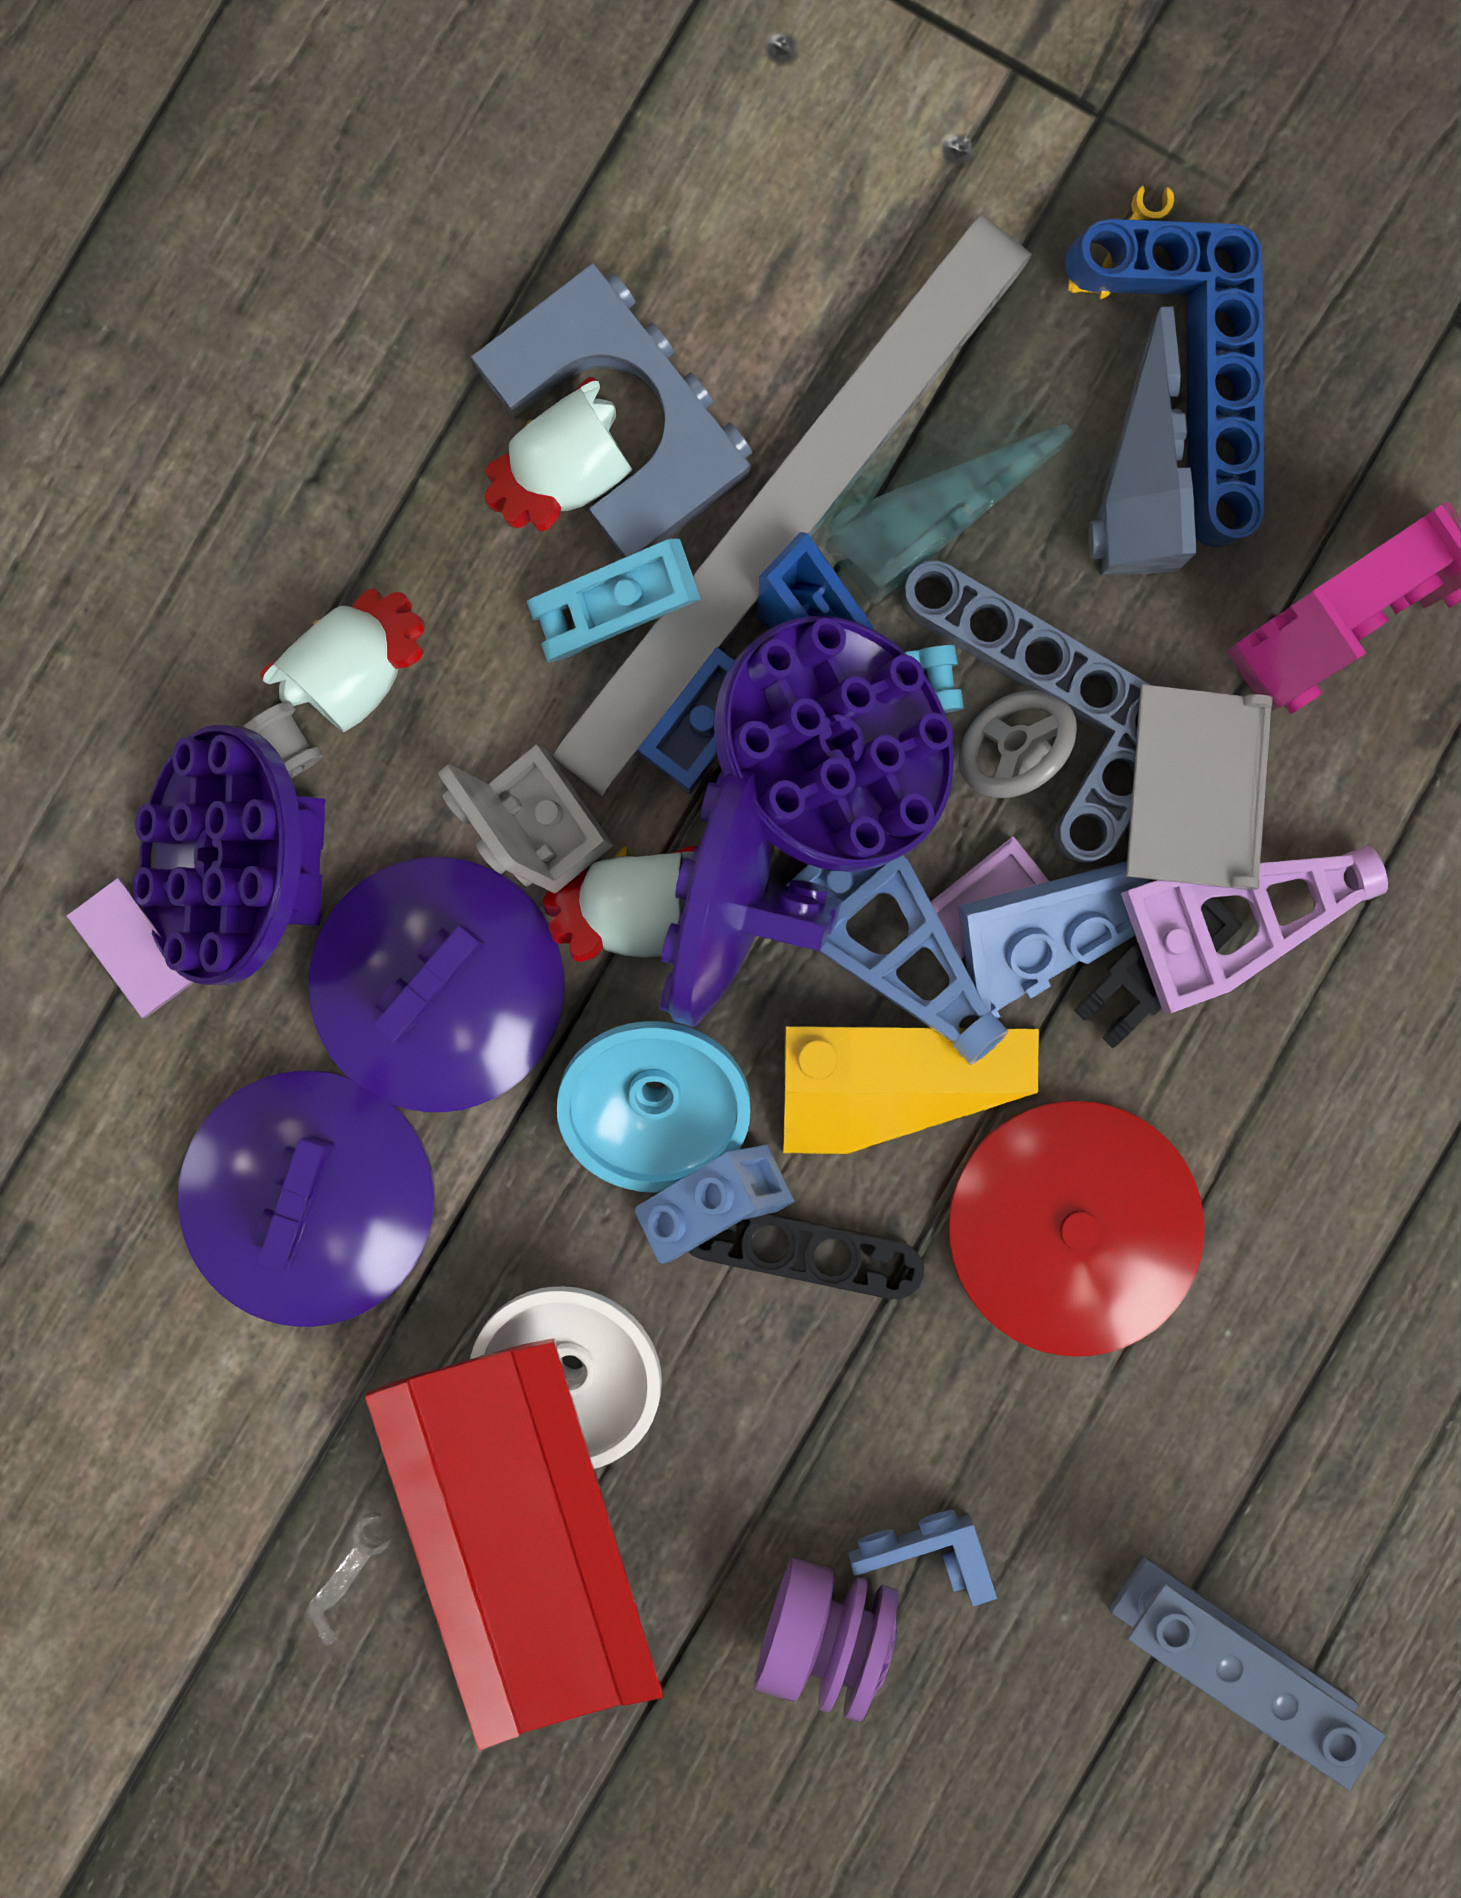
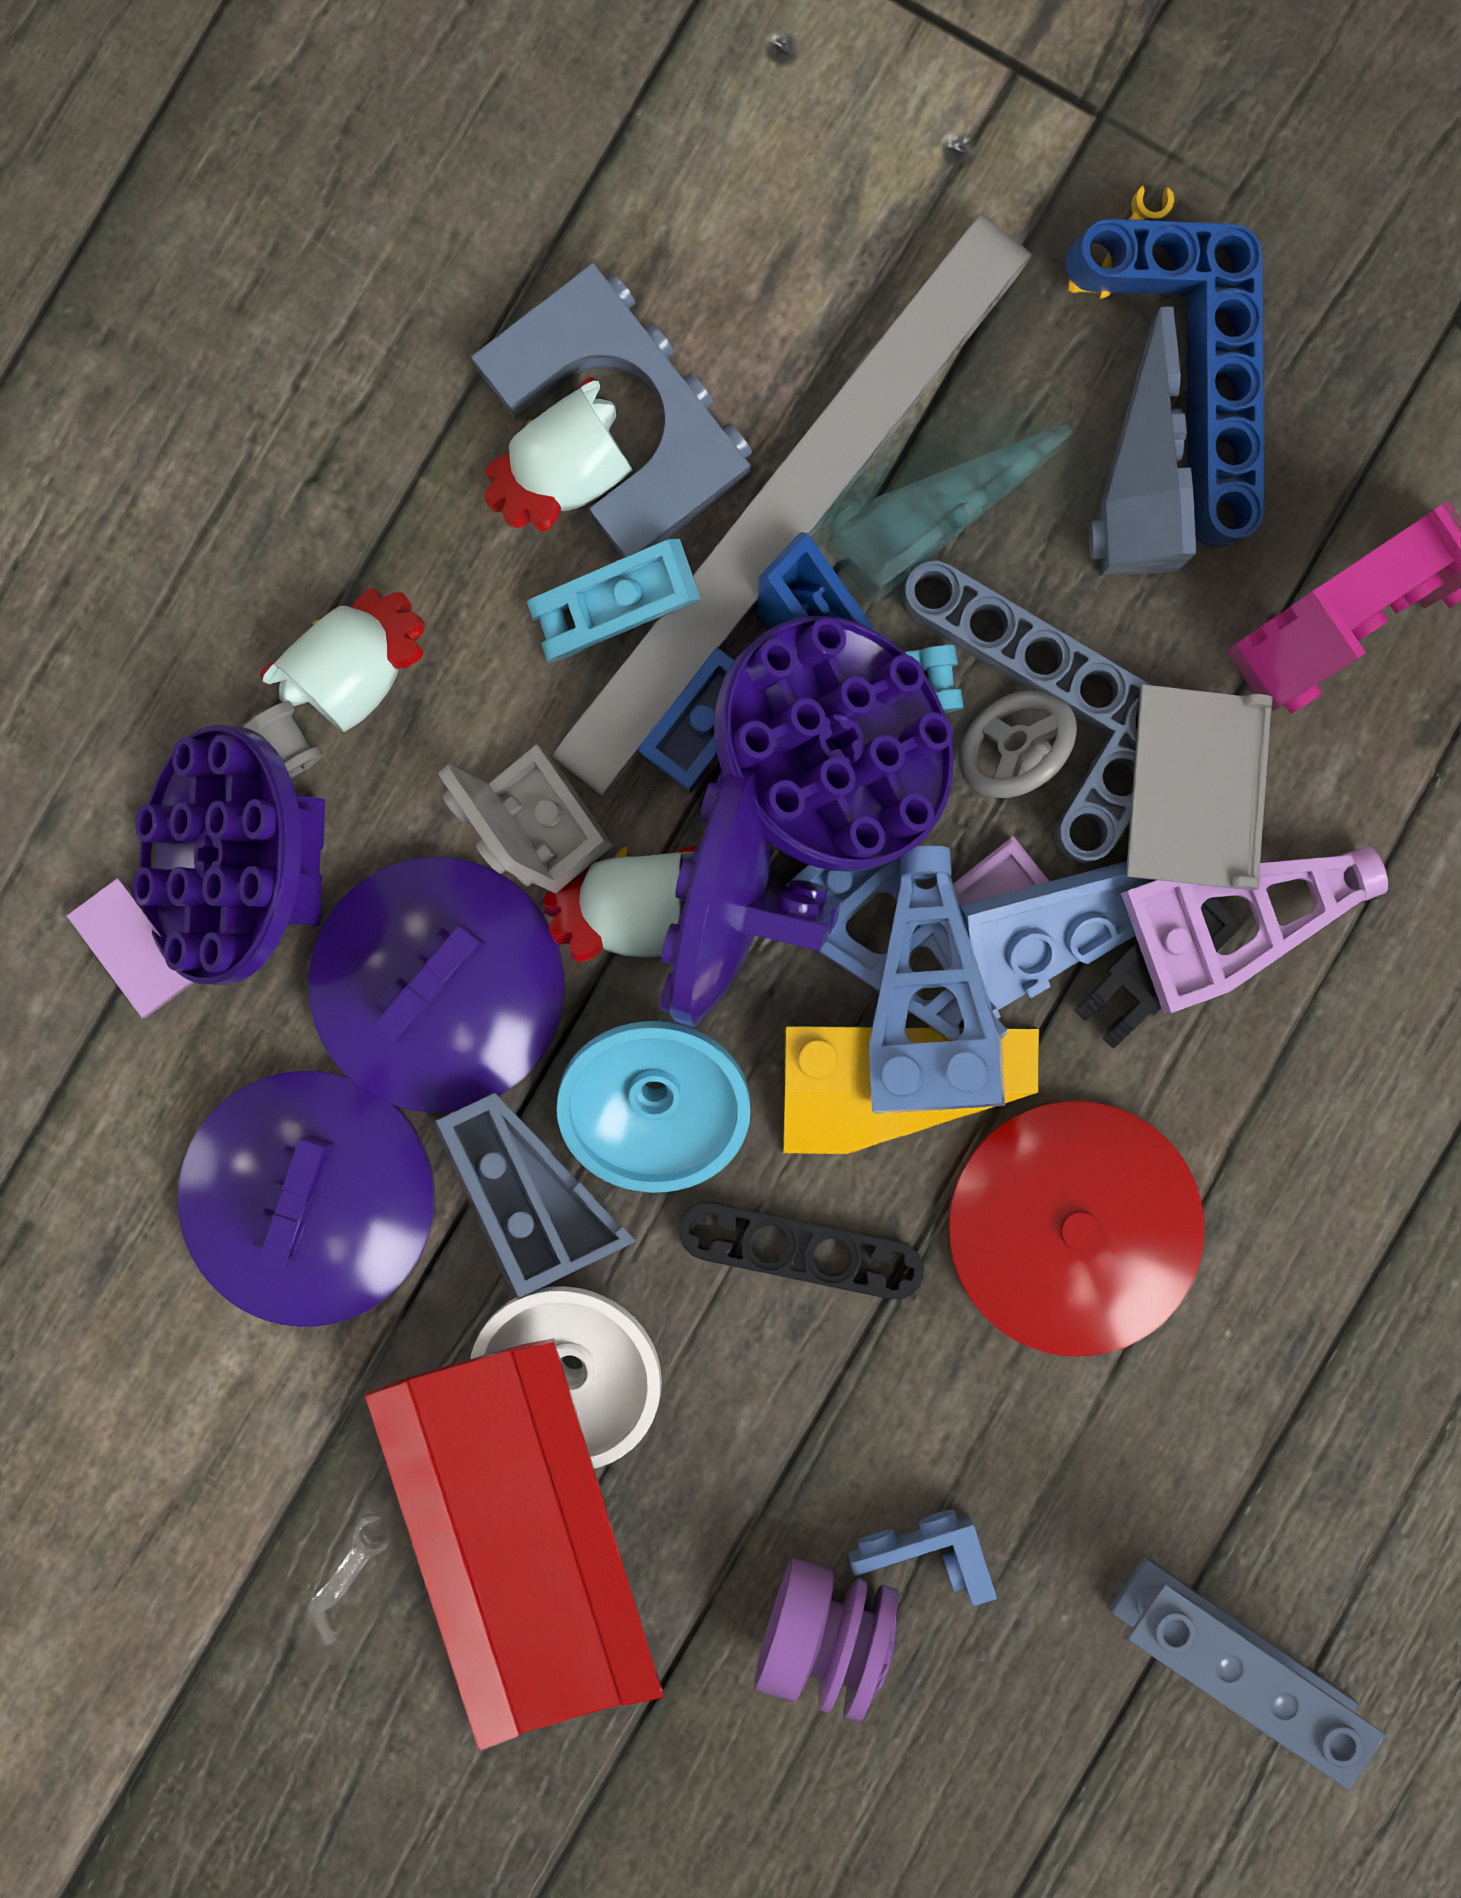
(524, 1198): none -> sand blue wedge
(712, 1200): medium blue bracket -> none
(933, 1073): none -> medium blue plate

